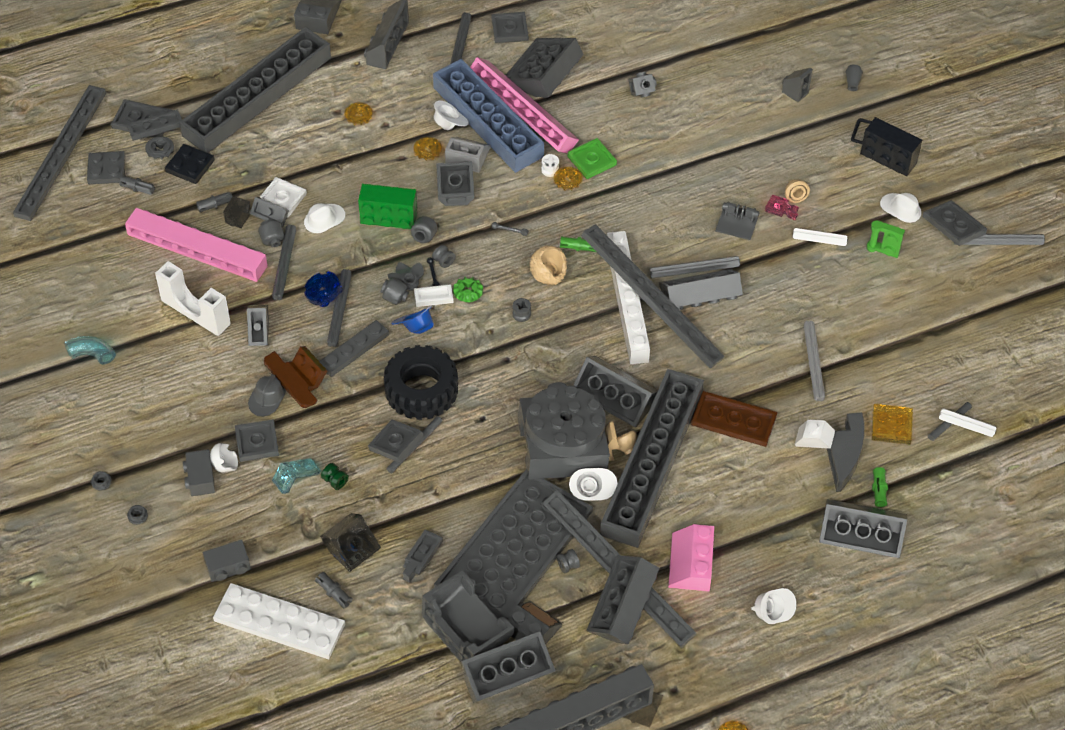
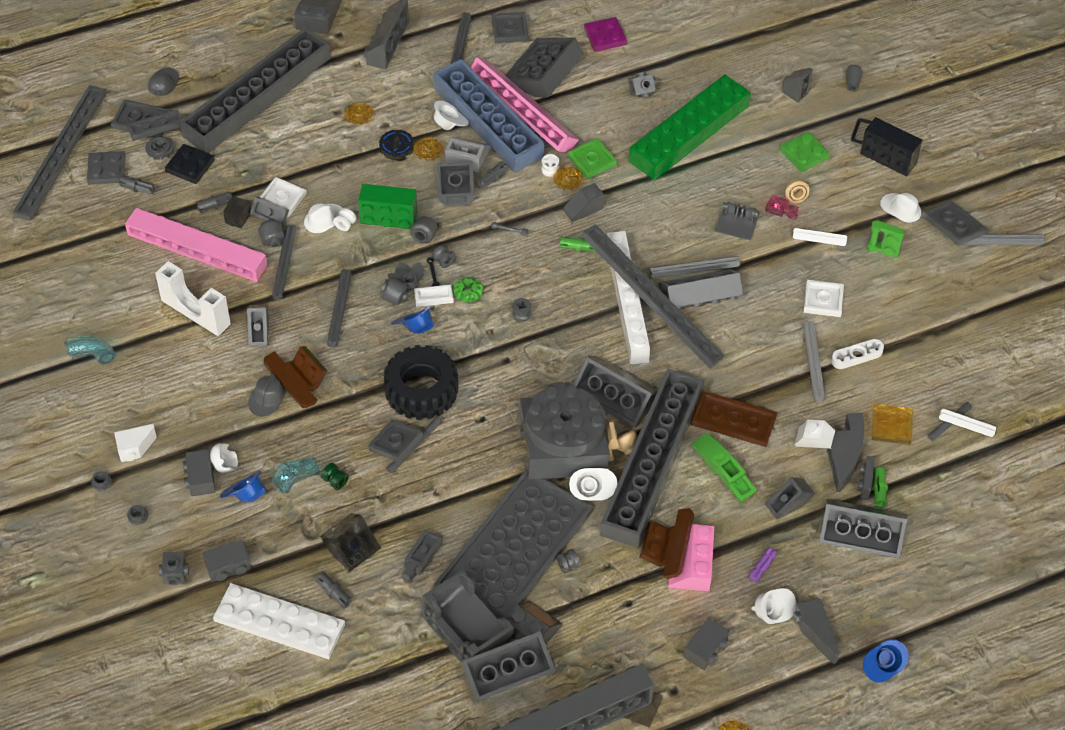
(134, 442): none -> white slope
(163, 81): none -> dark grey cap
(173, 568): none -> dark grey brick
(246, 489): none -> blue piece
(256, 440): dark grey plate -> none
(327, 295): clear blue plate -> none
(344, 219): none -> white wheel
(354, 348): dark grey plate -> none
(396, 144): none -> tile
(492, 175): none -> dark grey axle
(548, 265): tan hair -> none
(584, 202): none -> dark grey slope
(605, 34): none -> magenta plate
(606, 555): dark grey plate -> none
(623, 599): dark grey slope -> none
(668, 545): none -> reddish brown plate
(689, 127): none -> green brick
(706, 644): none -> dark grey brick
(725, 466): none -> bright green slope
(762, 565): none -> medium lavender axle
(790, 497): none -> dark grey slope
(804, 151): none -> bright green plate
(816, 627): none -> dark grey slope
(823, 298): none -> white tile
(852, 360): none -> white beam
(867, 472): none -> dark grey plate
(885, 660): none -> blue piece

